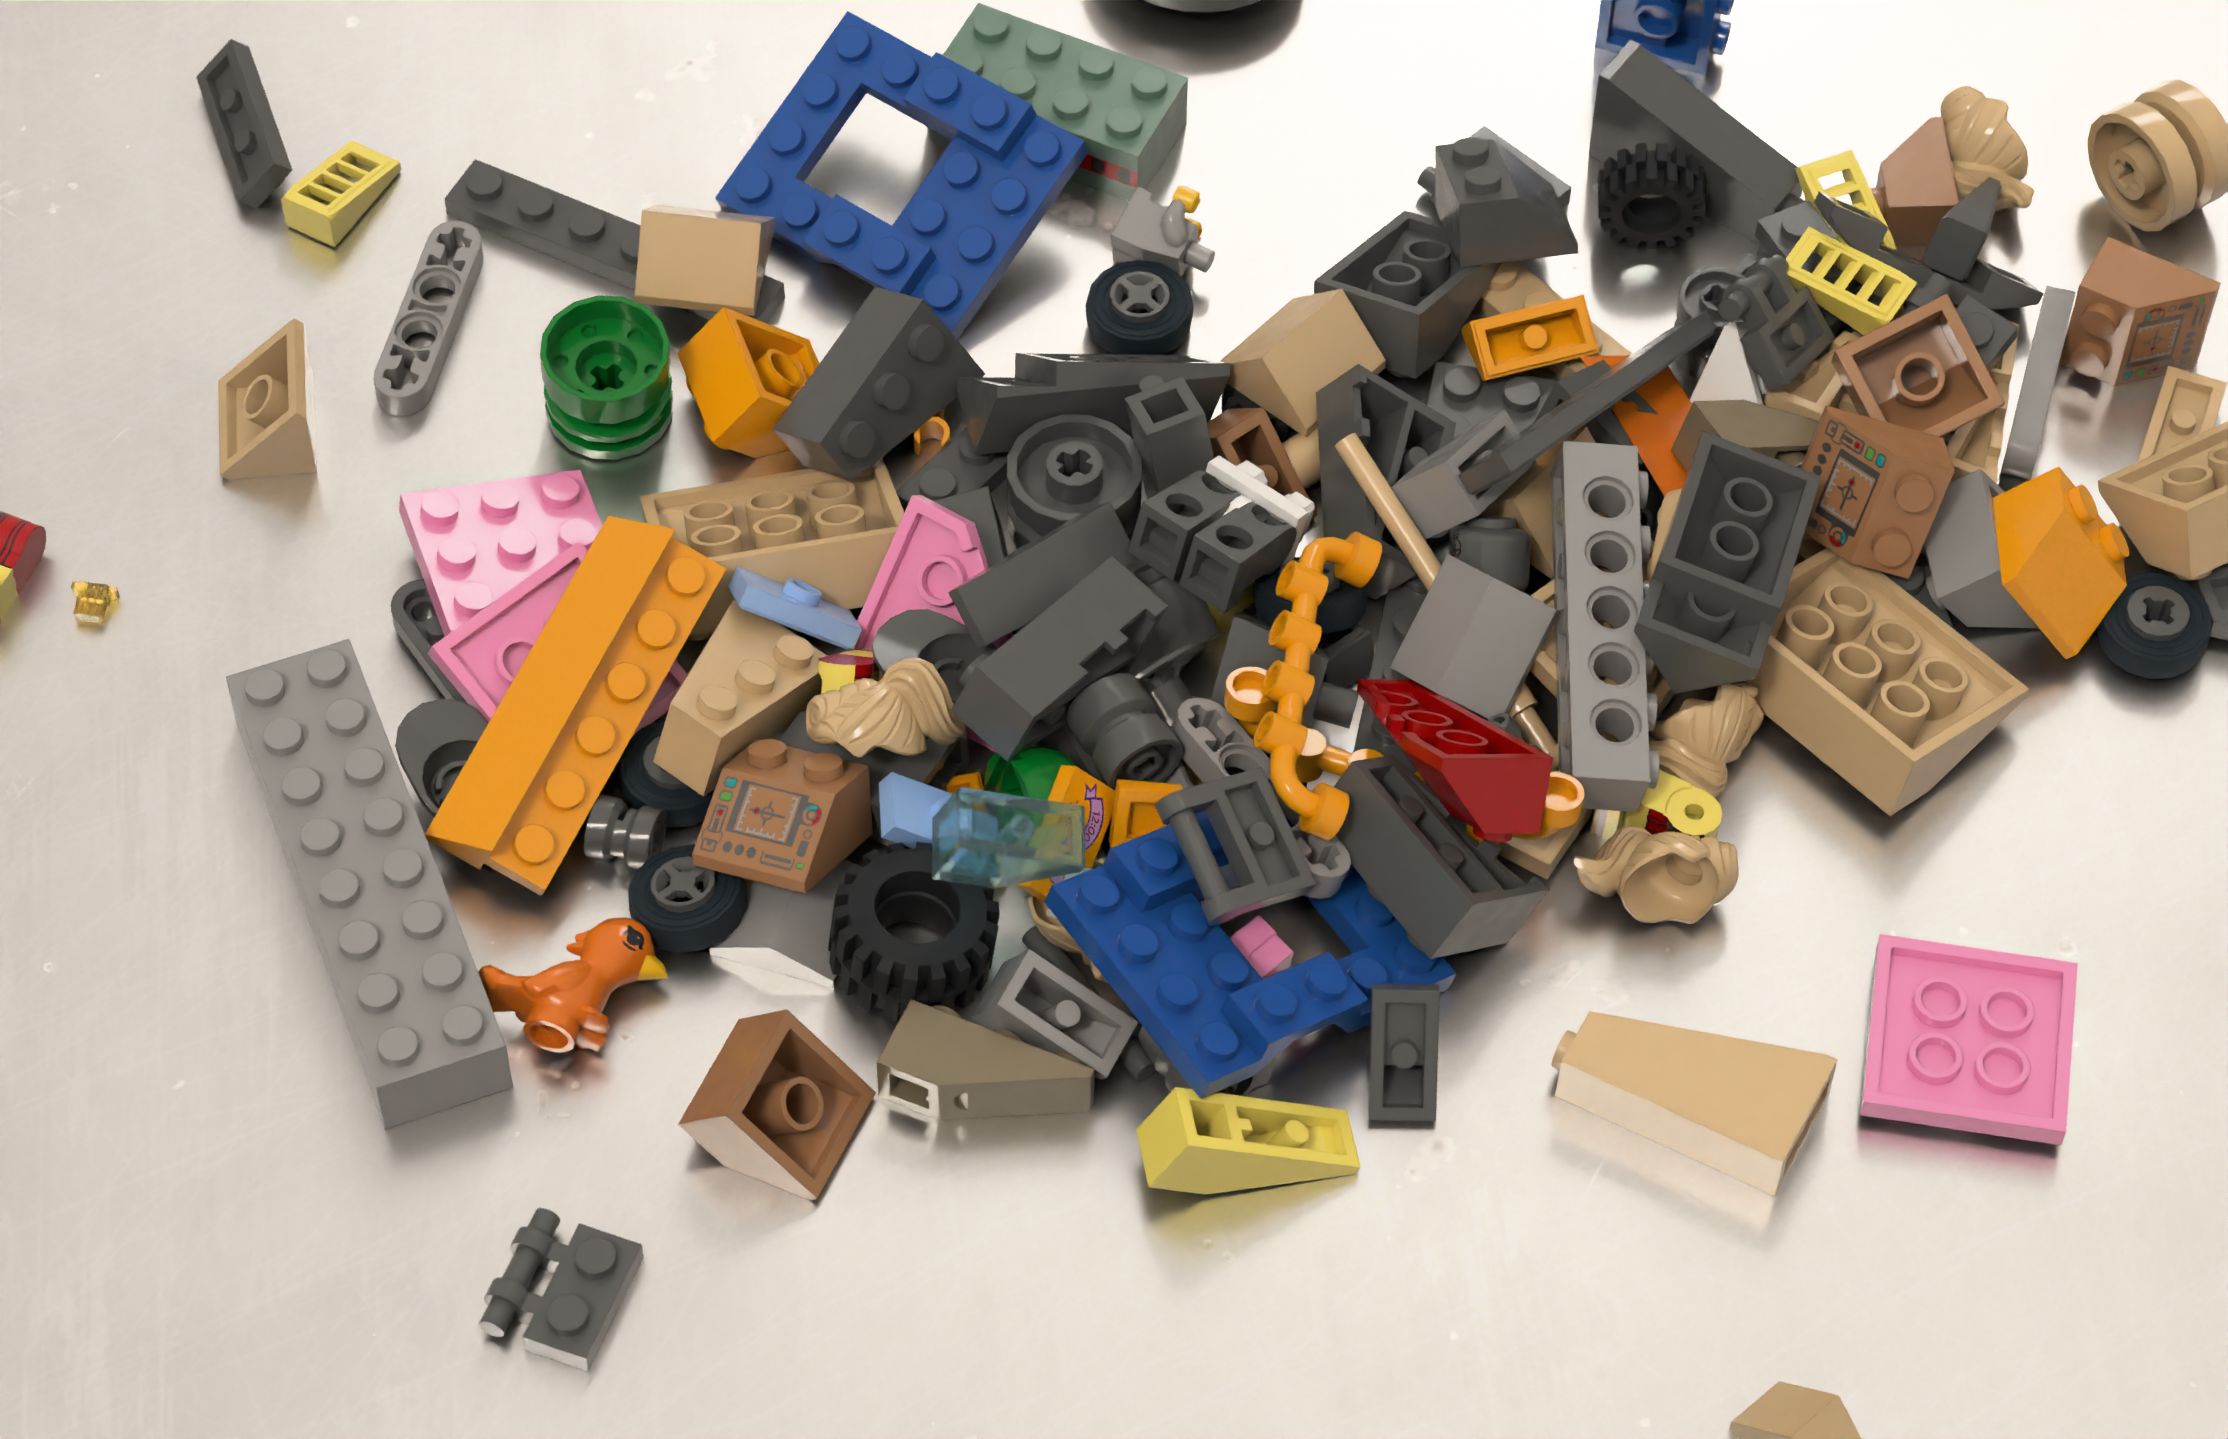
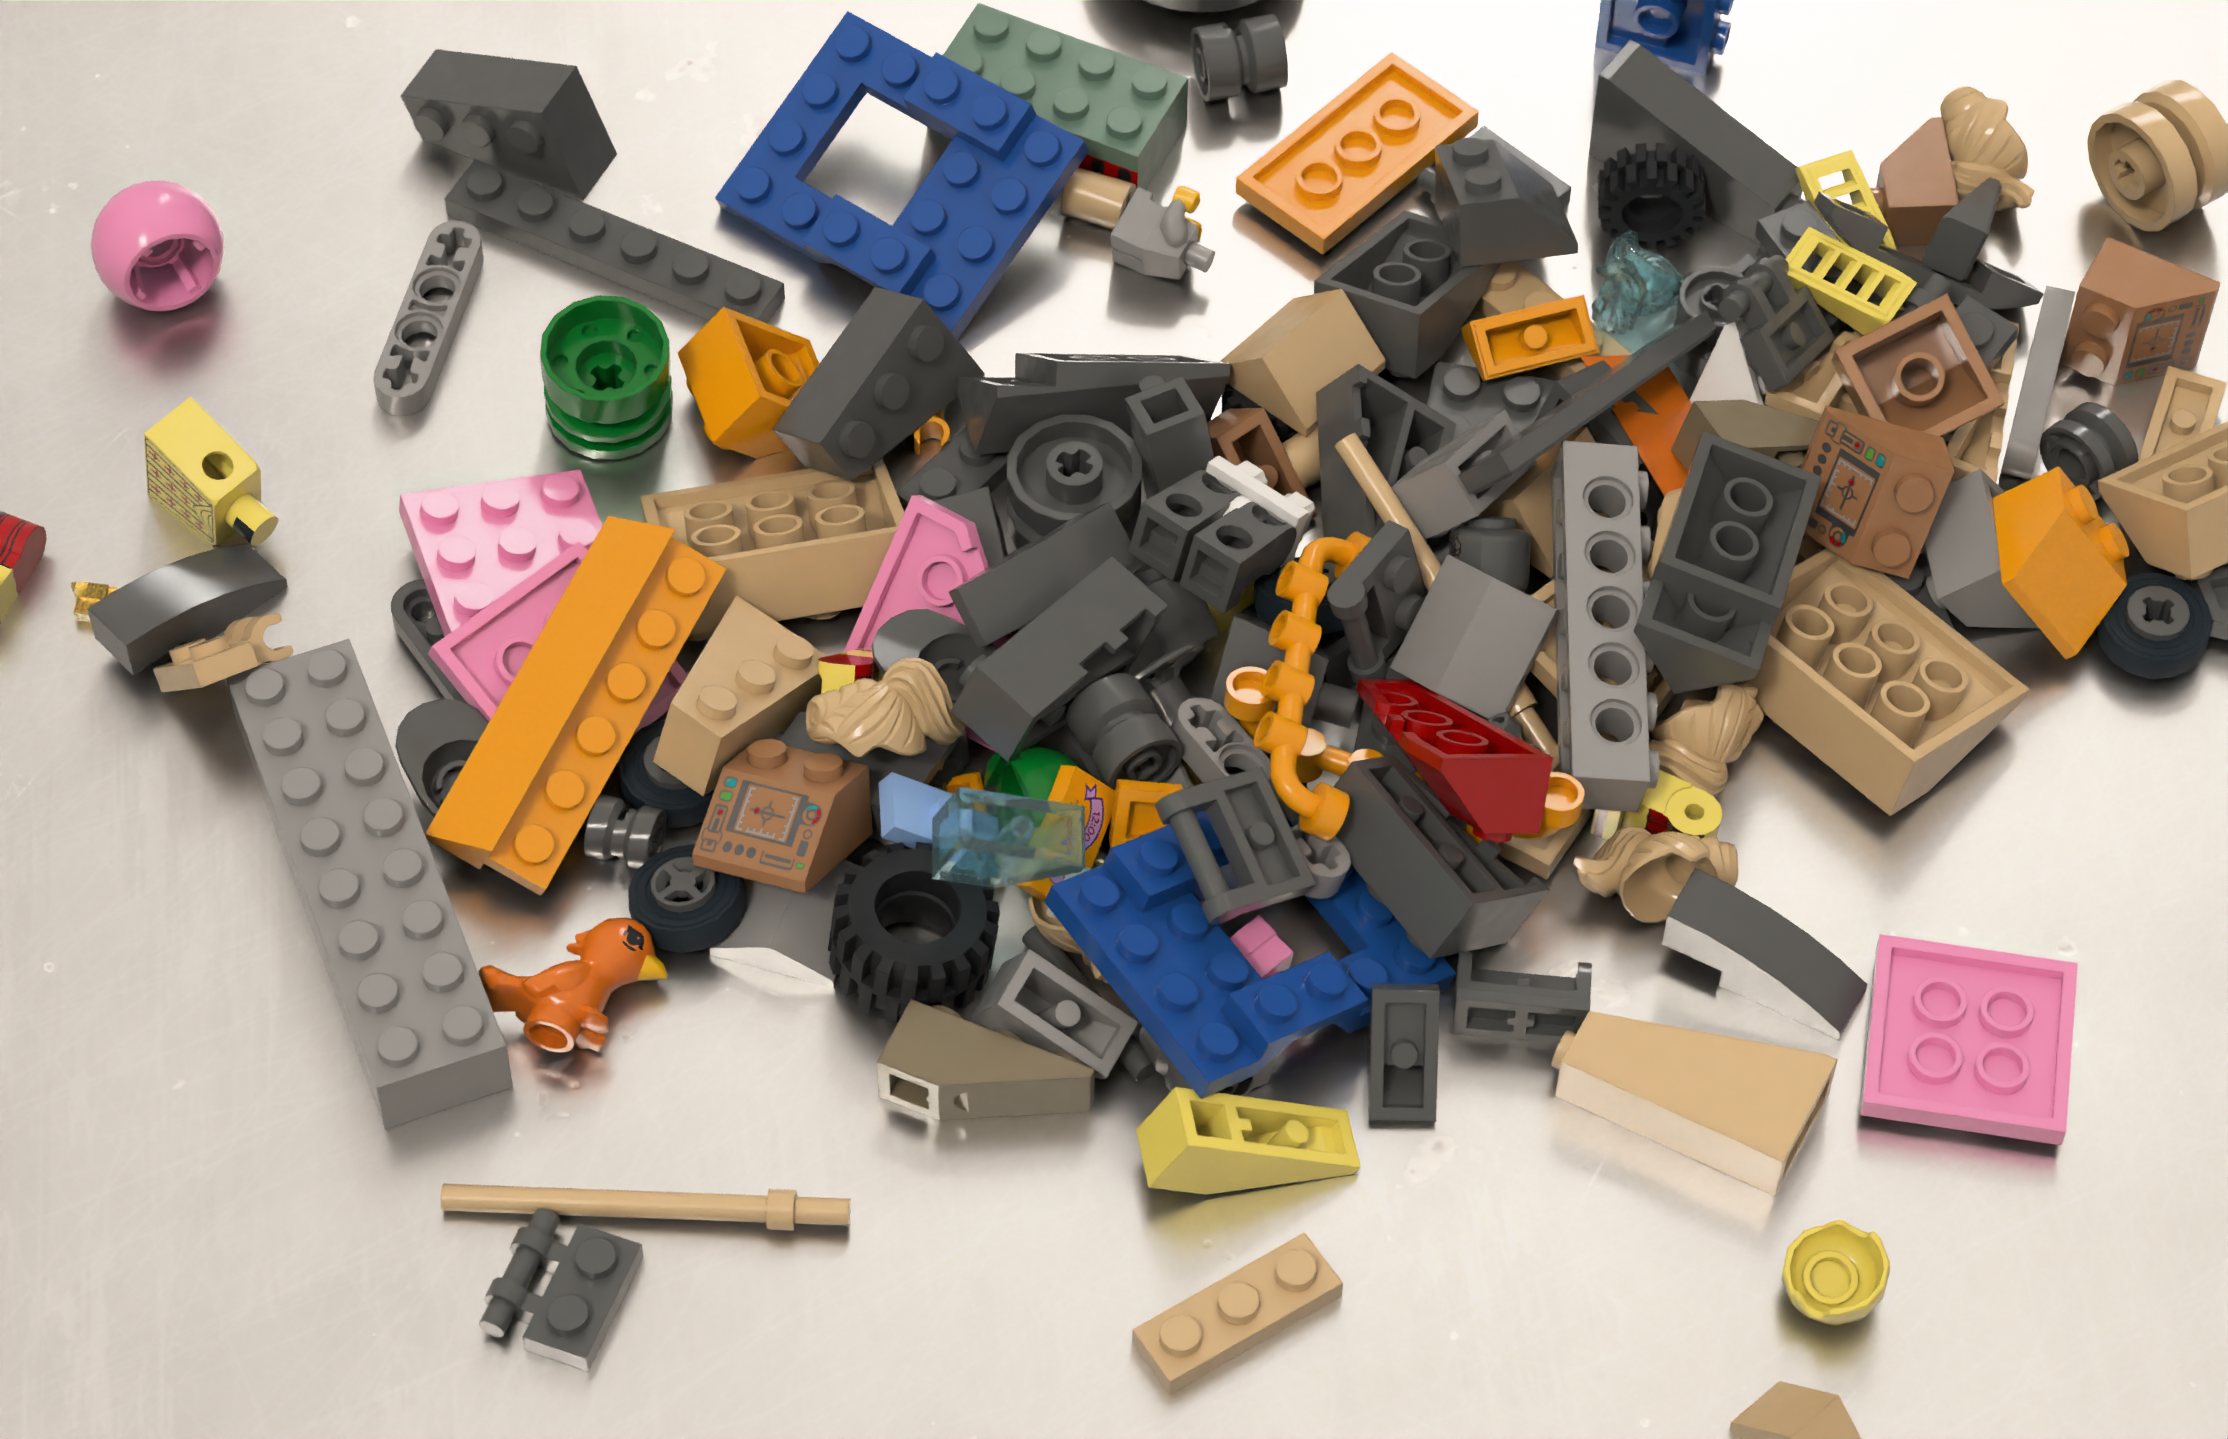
(157, 246): none -> bright pink wheel
(183, 603): none -> dark grey slope
(205, 477): none -> light yellow torso
(221, 657): none -> tan plate
(244, 124): dark grey plate -> none
(269, 410): tan slope -> none
(332, 222): light yellow slope -> none
(514, 117): none -> dark grey wedge
(702, 258): tan slope -> none
(778, 1104): medium nougat slope -> none
(778, 1209): none -> tan bar
(795, 606): light blue plate -> none
(1096, 198): none -> tan piece
(1139, 308): black wheel -> none
(1237, 1313): none -> tan plate
(1240, 57): none -> dark grey wheel
(1356, 152): none -> light orange plate
(1378, 600): none -> dark grey plate
(1519, 1003): none -> dark grey hinge
(1634, 285): none -> clear light blue hair
(1762, 954): none -> dark grey slope
(1836, 1273): none -> light yellow hair
(2088, 446): none -> dark grey wheel

